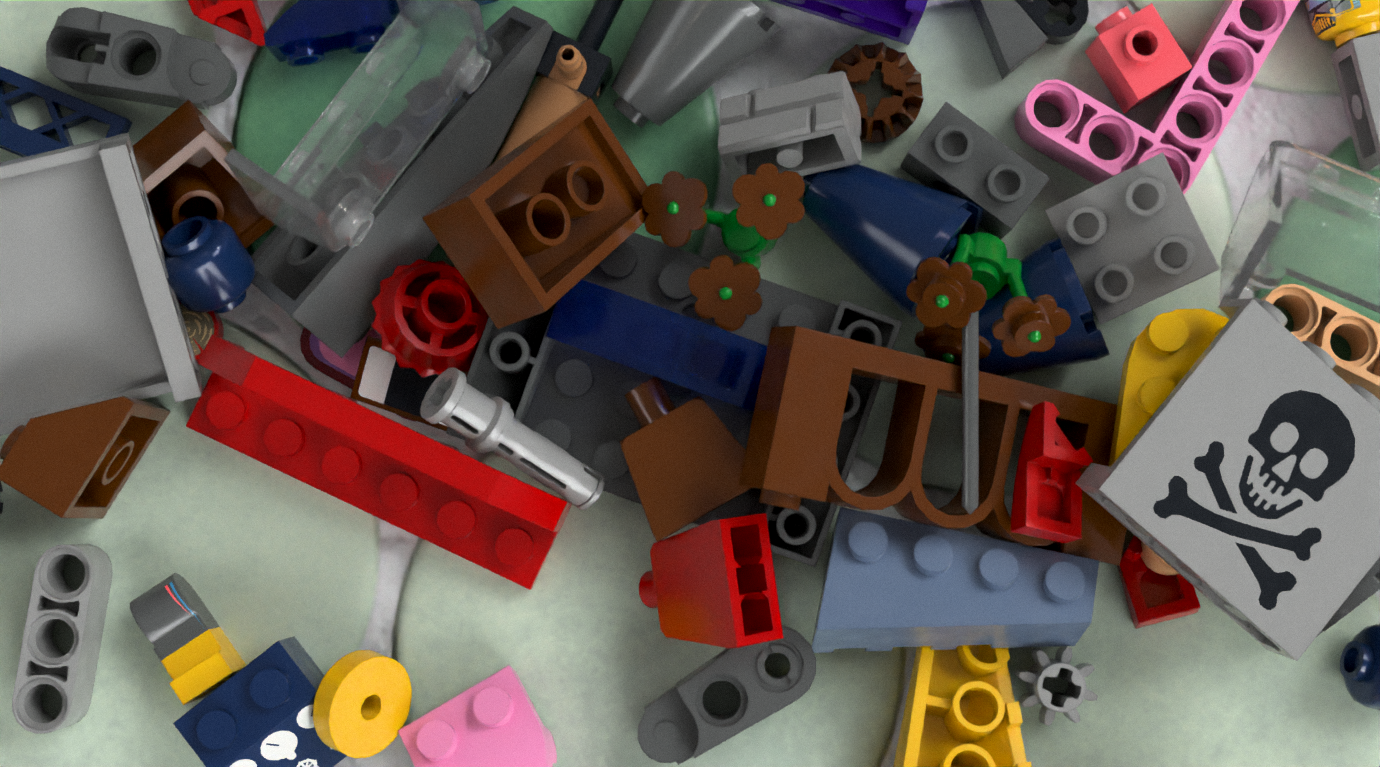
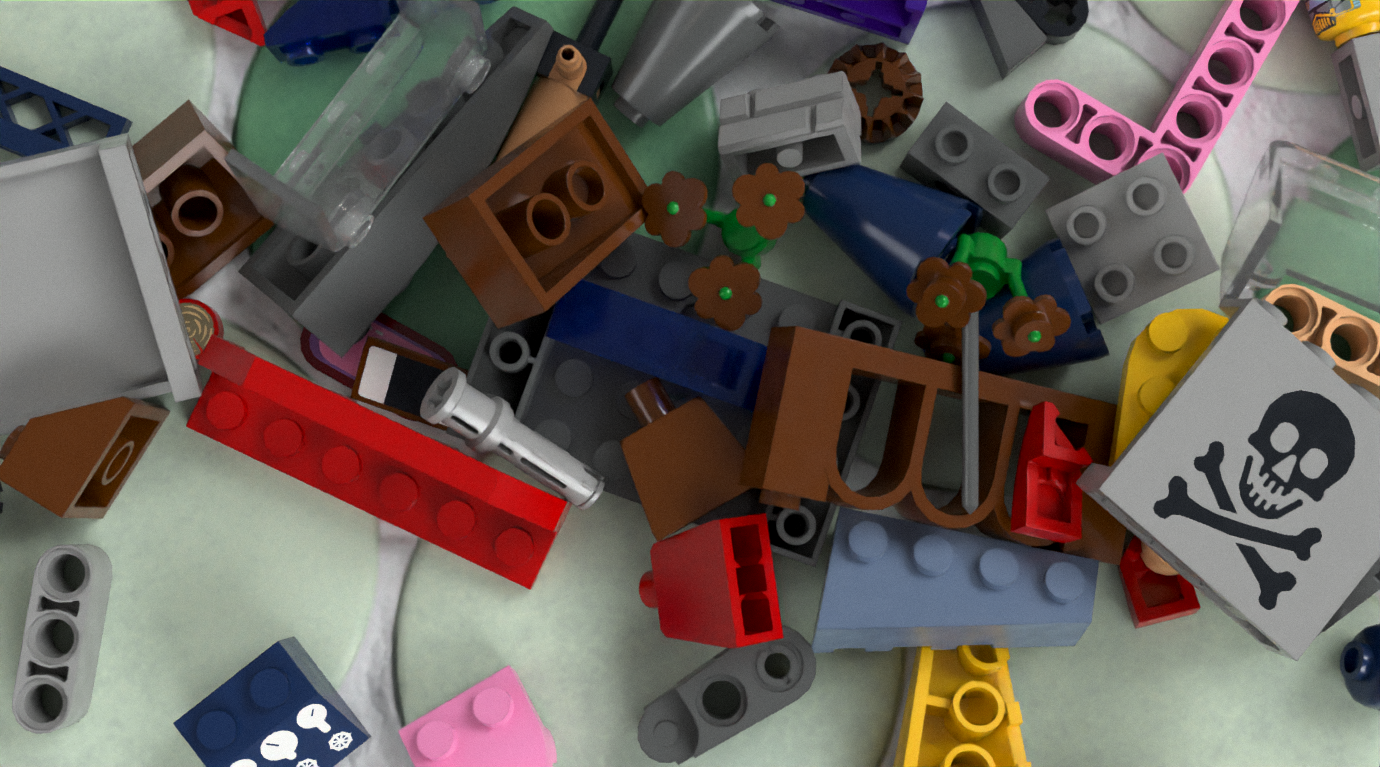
(182, 68): dark grey piece -> none
(186, 638): leg -> none
(207, 265): dark blue head -> none
(338, 703): yellow piece -> none
(429, 318): red piece -> none
(1059, 702): light grey gear -> none
(1136, 56): coral brick -> none

